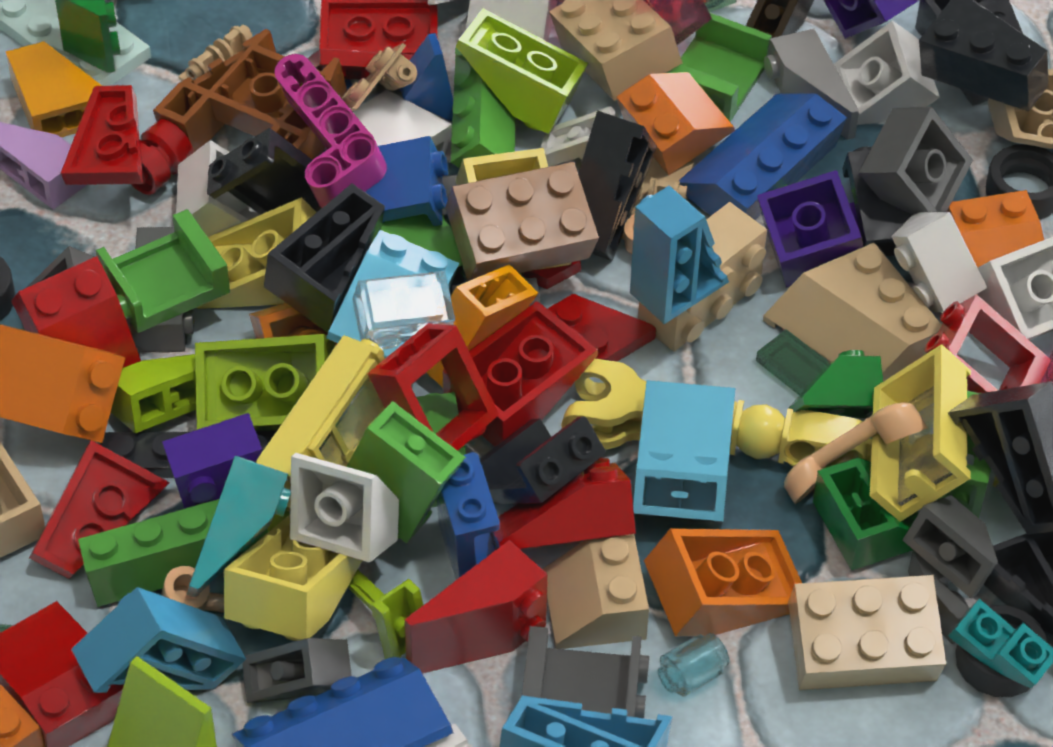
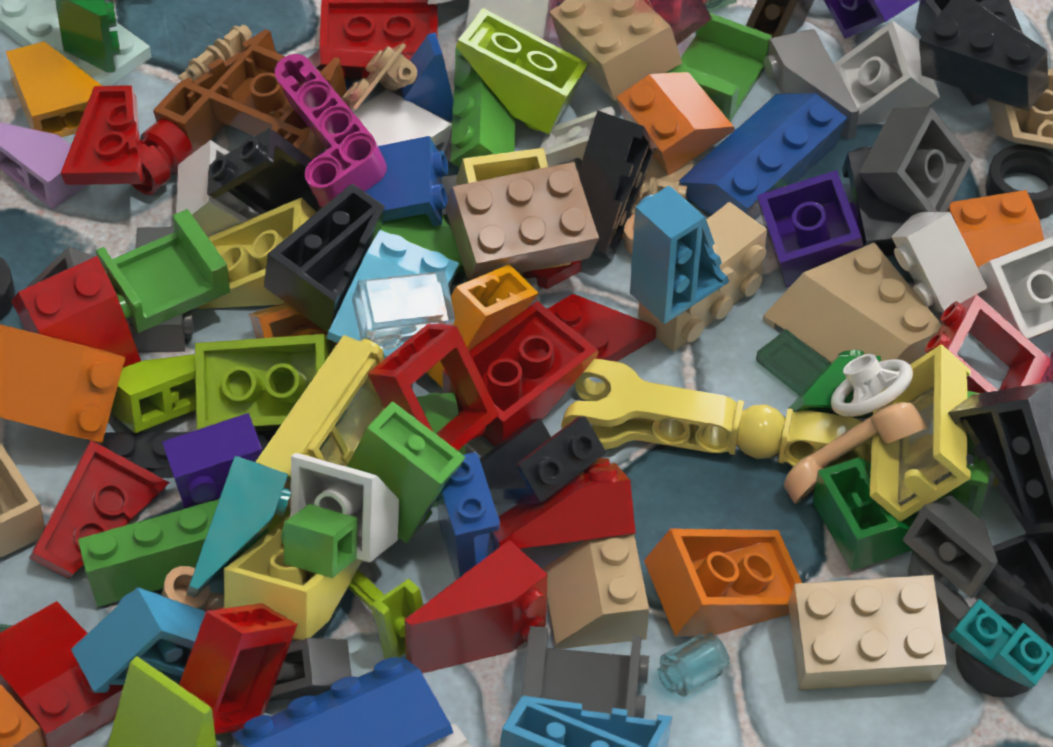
(237, 662): none -> red window
(320, 540): none -> bright green brick
(684, 450): medium azure slope -> none
(867, 380): none -> white piece

